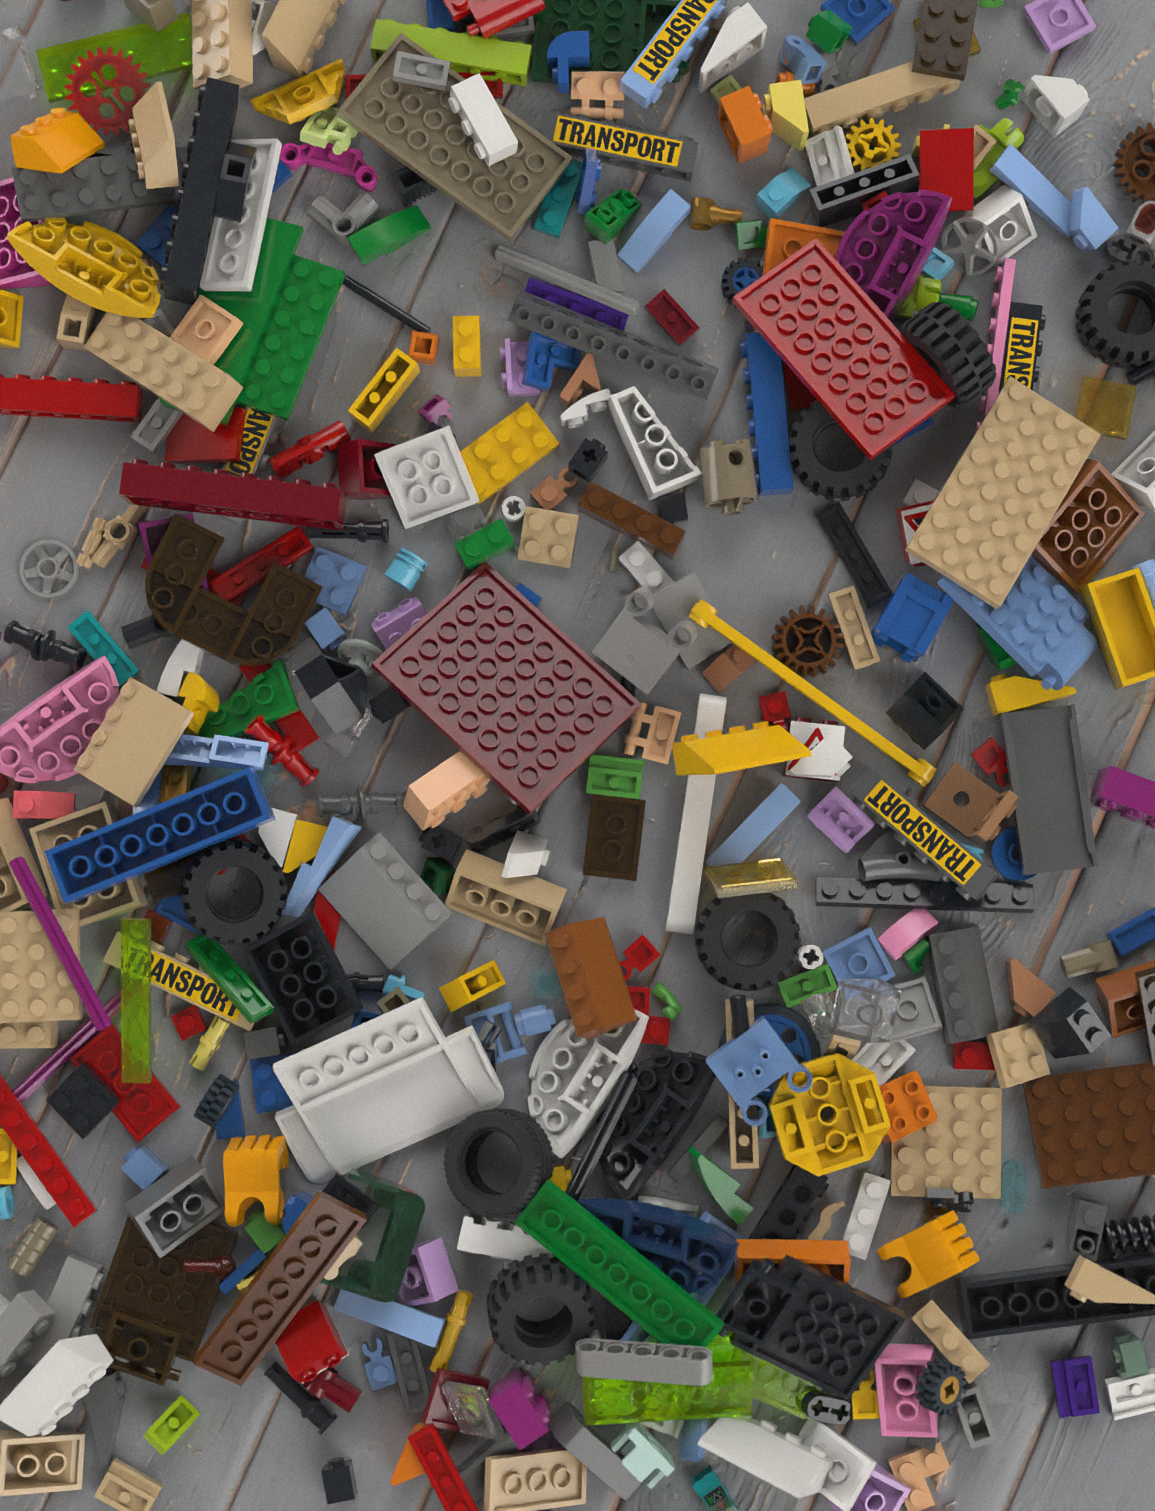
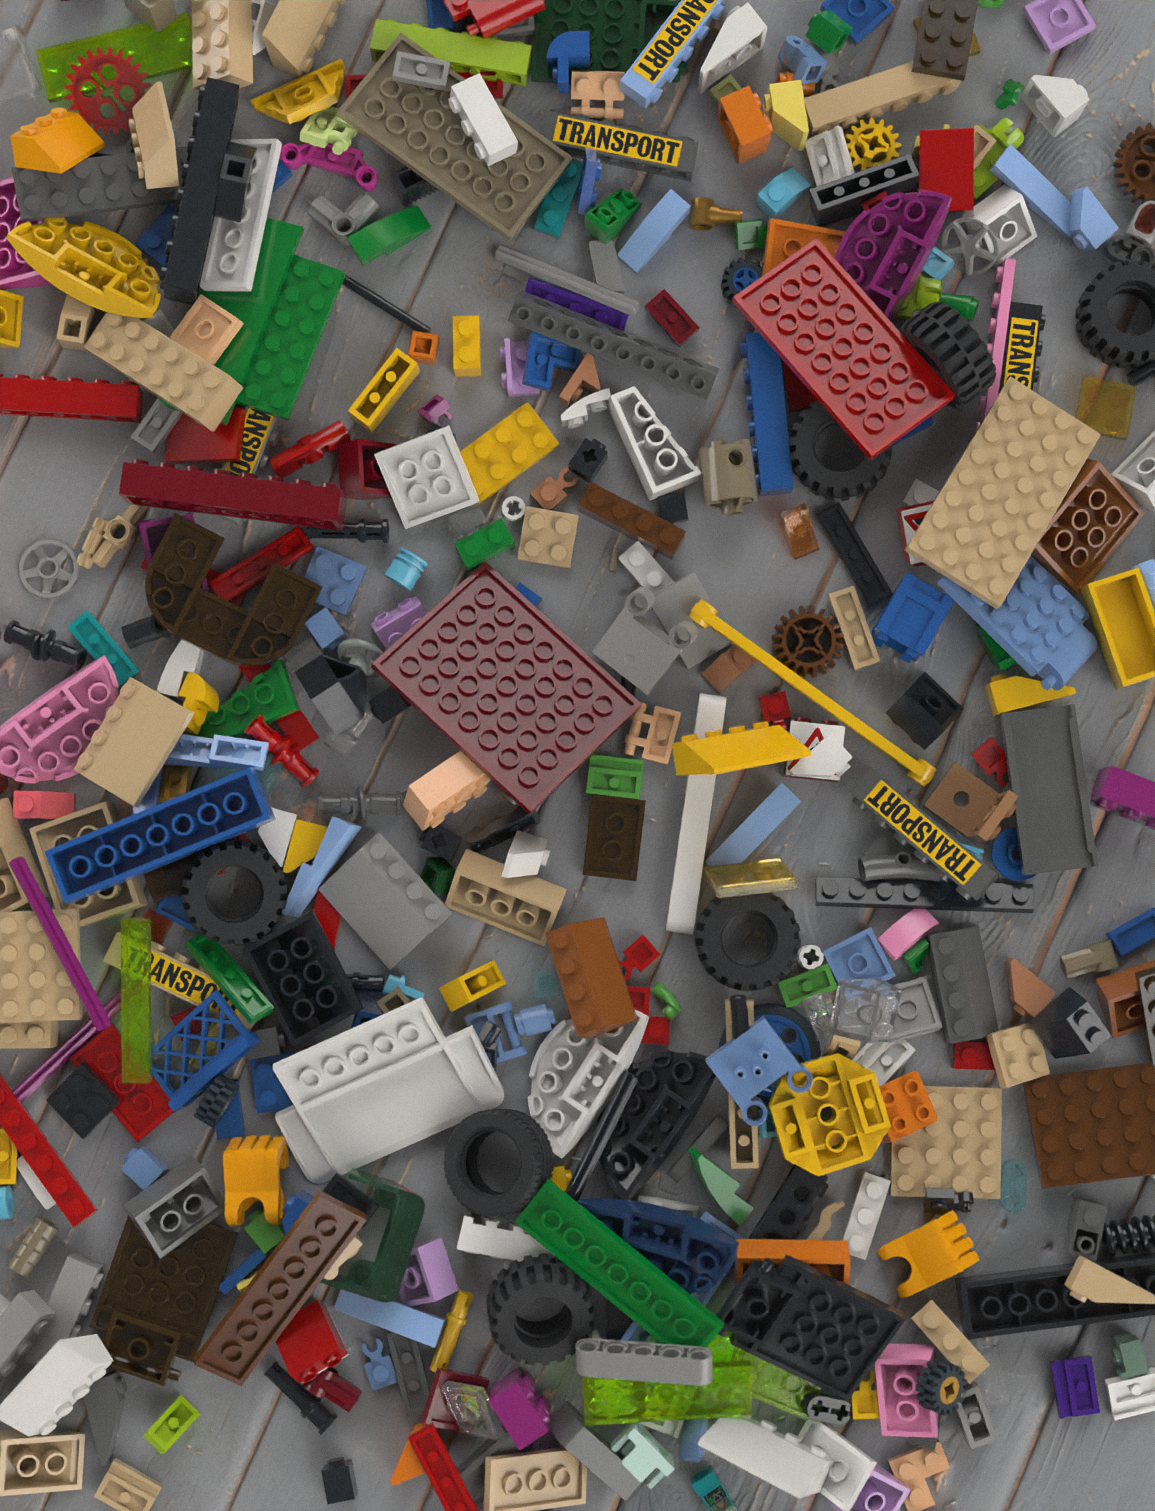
(218, 1064): none -> blue fence
(223, 1266): clear red bar -> none
(798, 531): none -> clear orange slope
(840, 819): lavender bracket -> none

